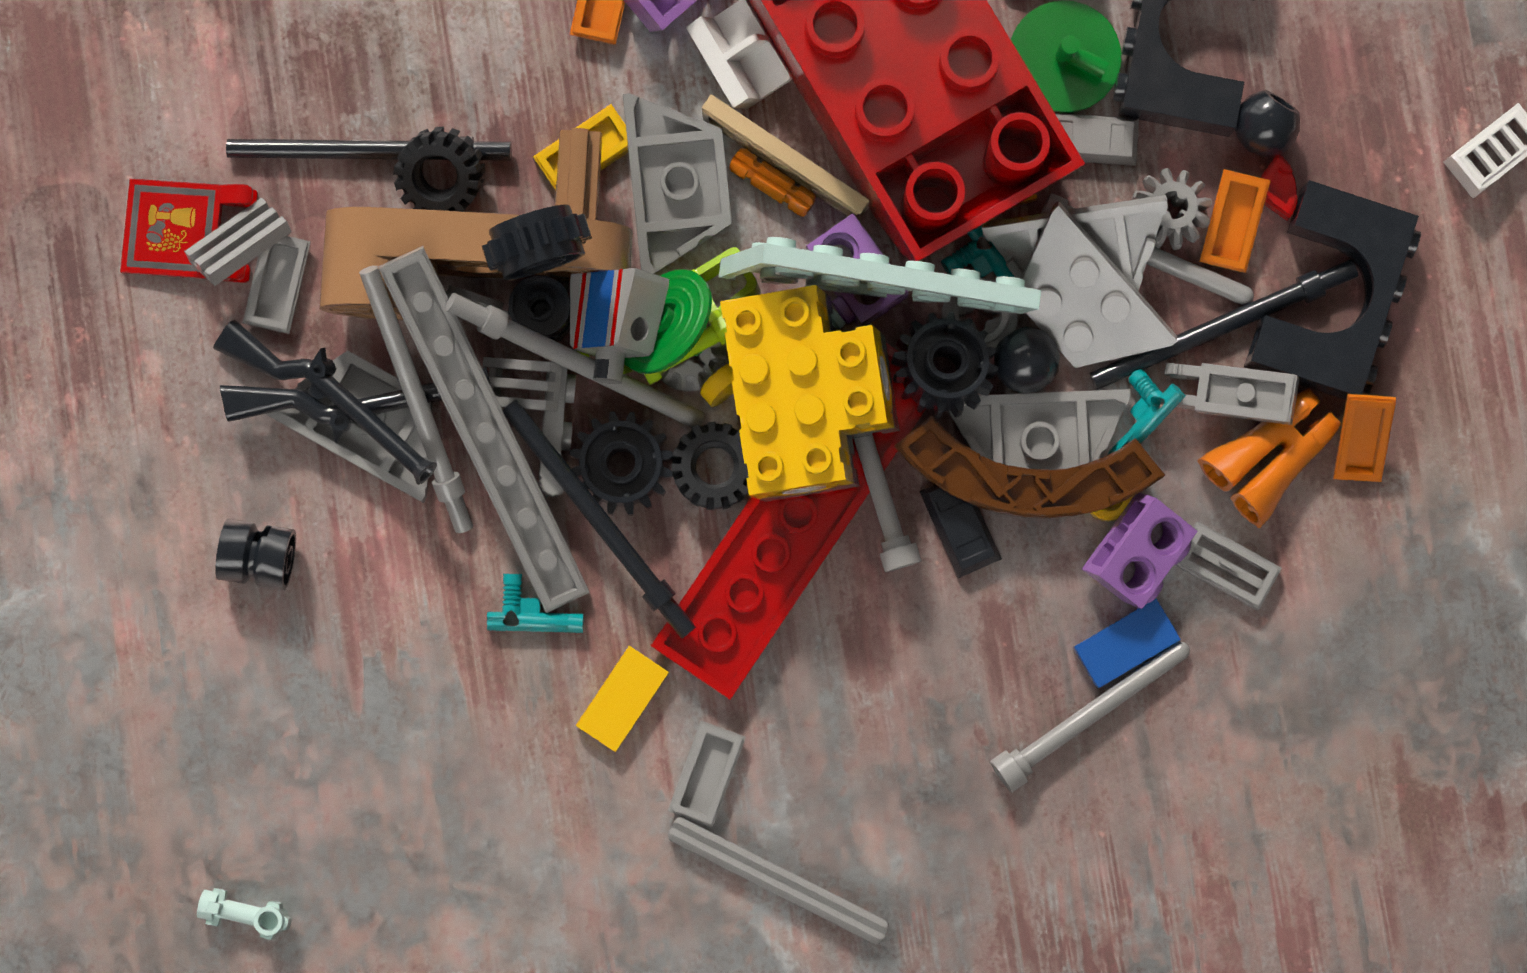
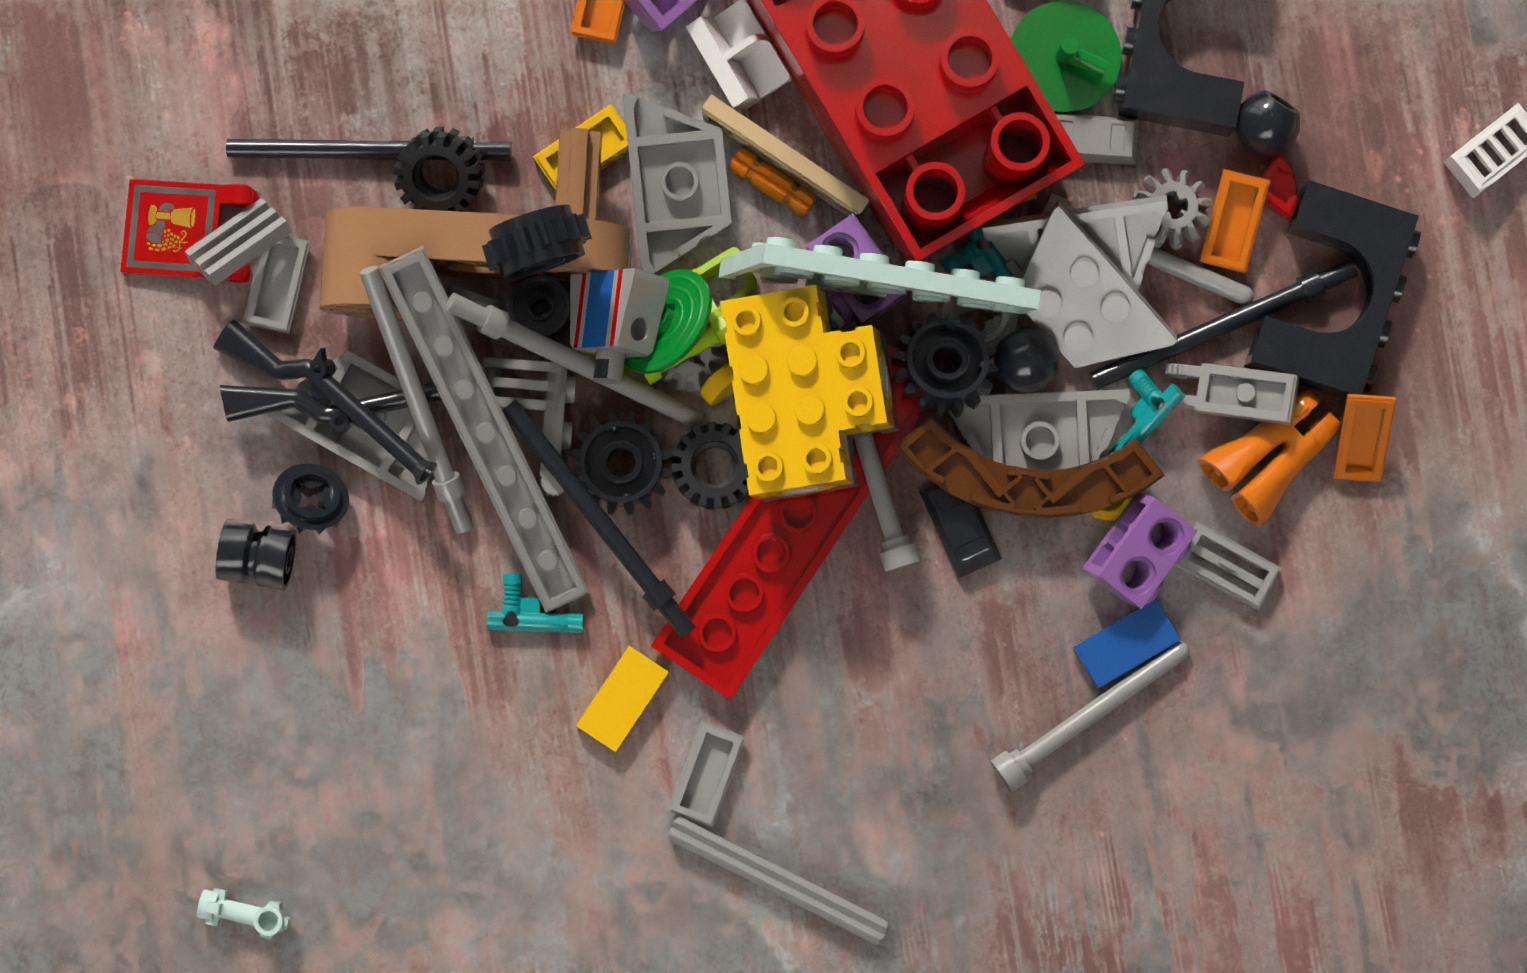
(310, 480): none -> black gear

